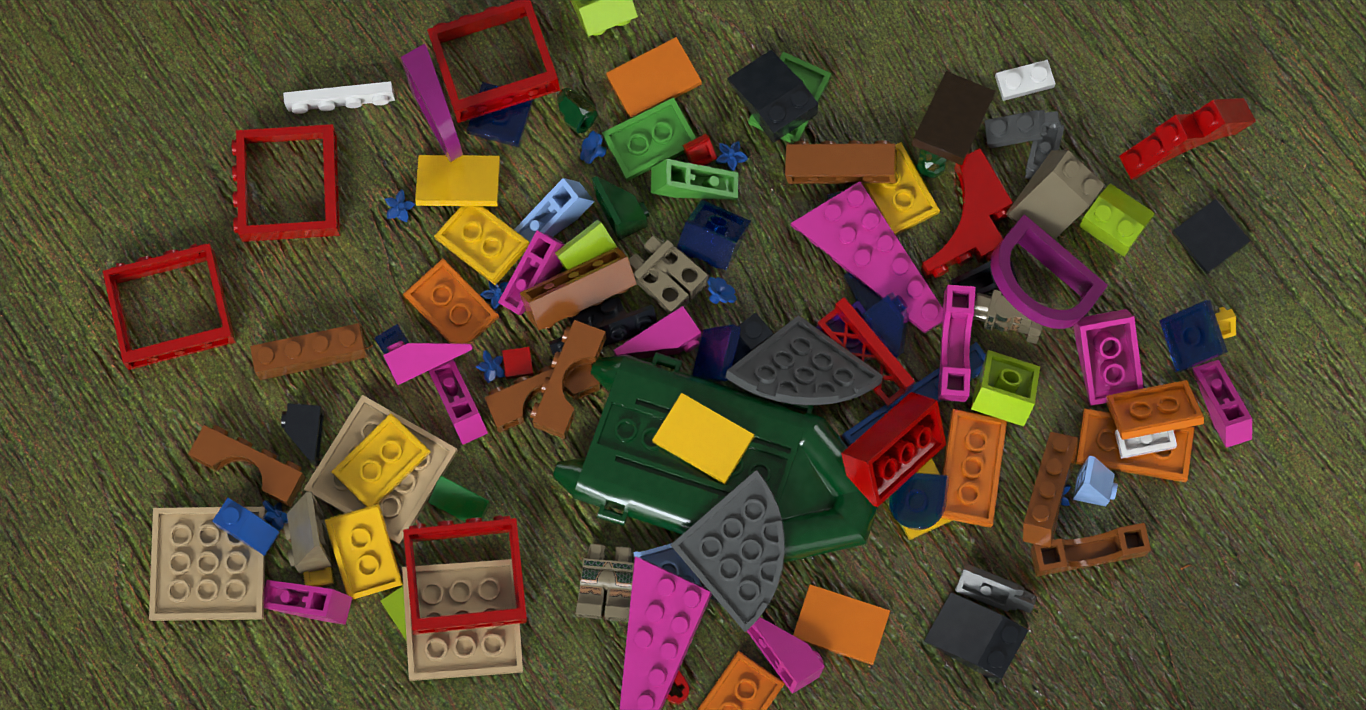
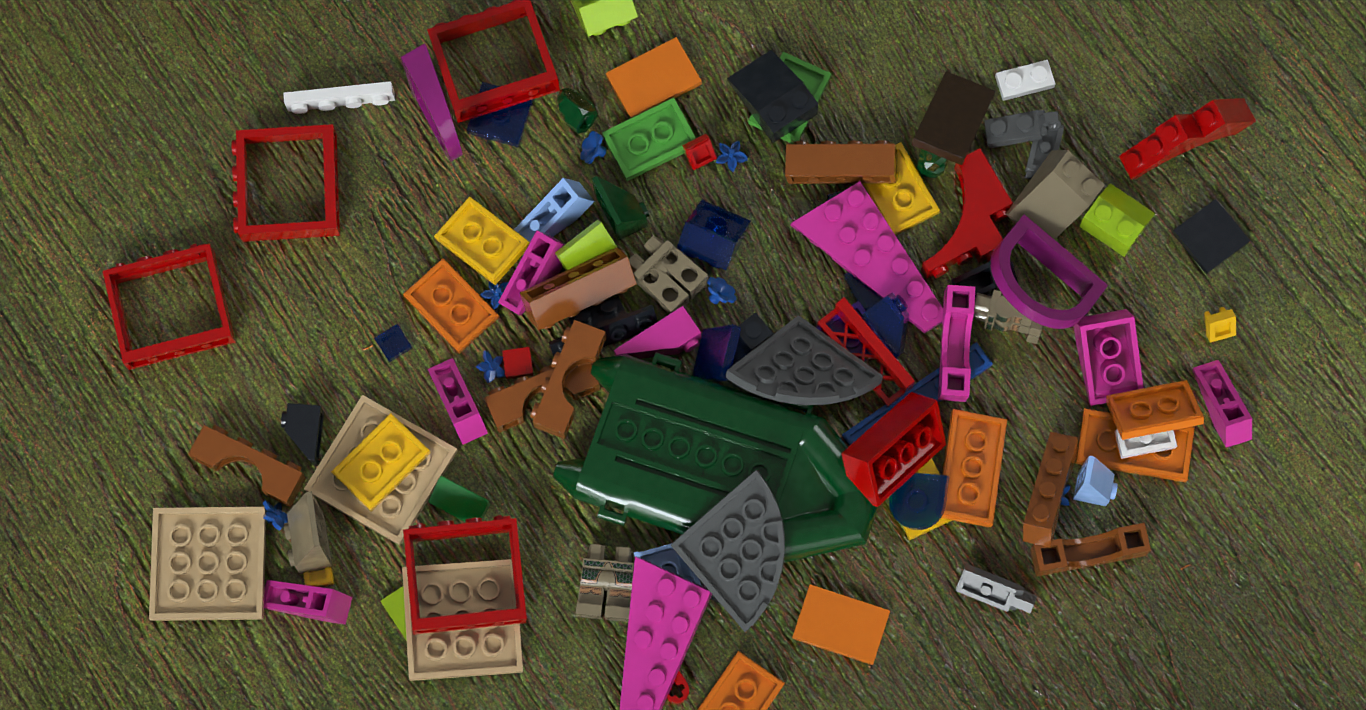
(245, 526): blue slope -> none
(309, 351): dark orange brick -> none
(363, 551): yellow tile -> none
(398, 207): blue plant -> none
(417, 358): dark pink slope -> none
(463, 182): yellow tile -> none
(693, 181): bright green slope -> none
(703, 438): yellow tile -> none
(787, 654): dark pink slope -> none
(976, 636): black slope -> none
(1006, 388): lime slope -> none
(1193, 336): clear blue tile -> none

